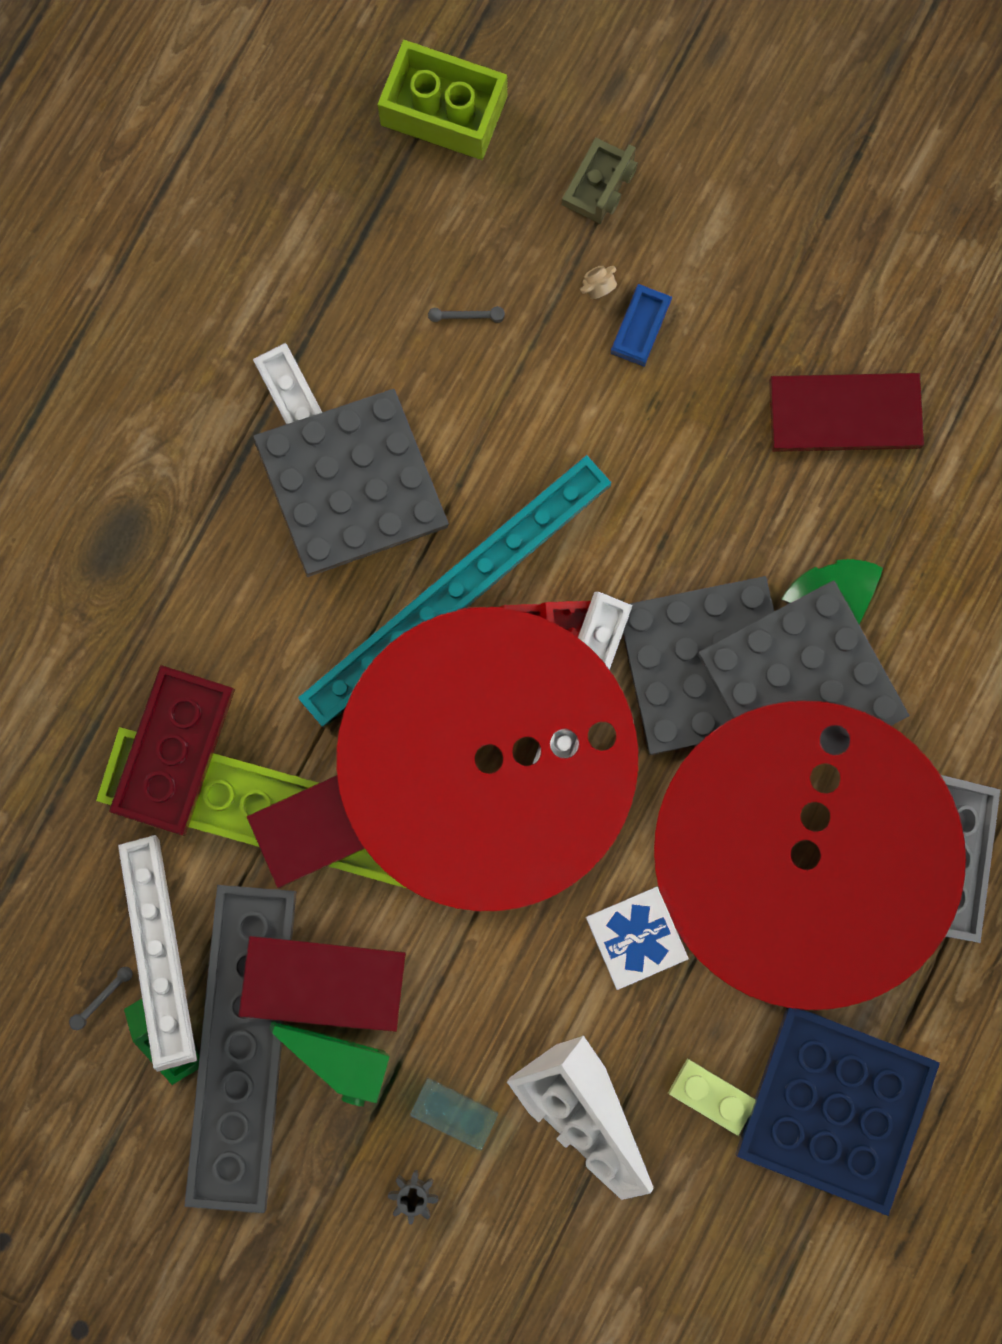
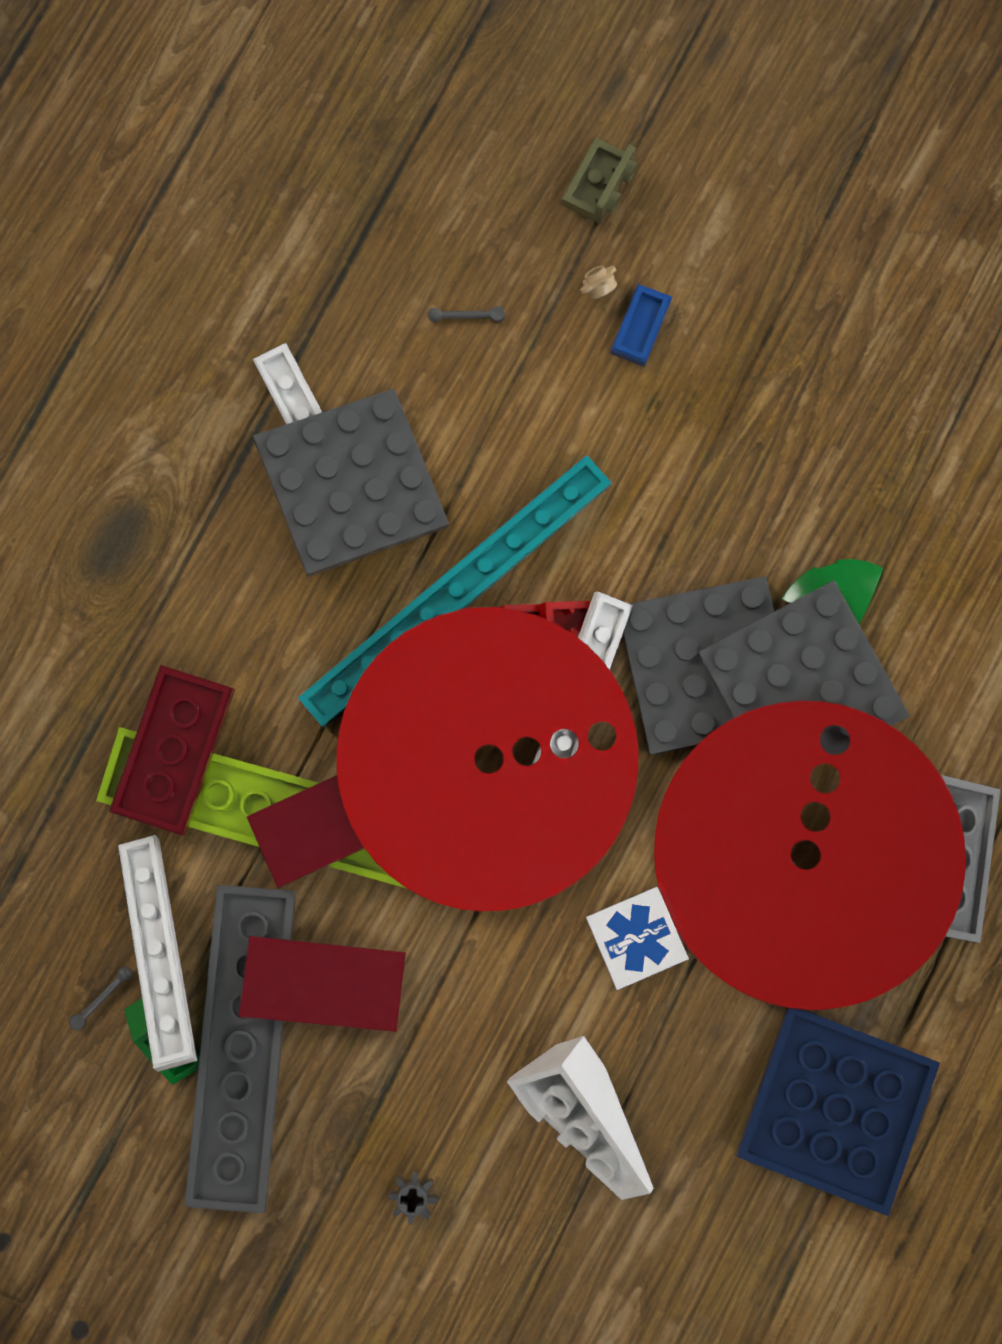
(344, 1065): green slope -> none
(442, 99): lime brick -> none
(454, 1114): clear light blue plate -> none
(712, 1097): yellowish green plate -> none
(846, 412): dark red tile -> none

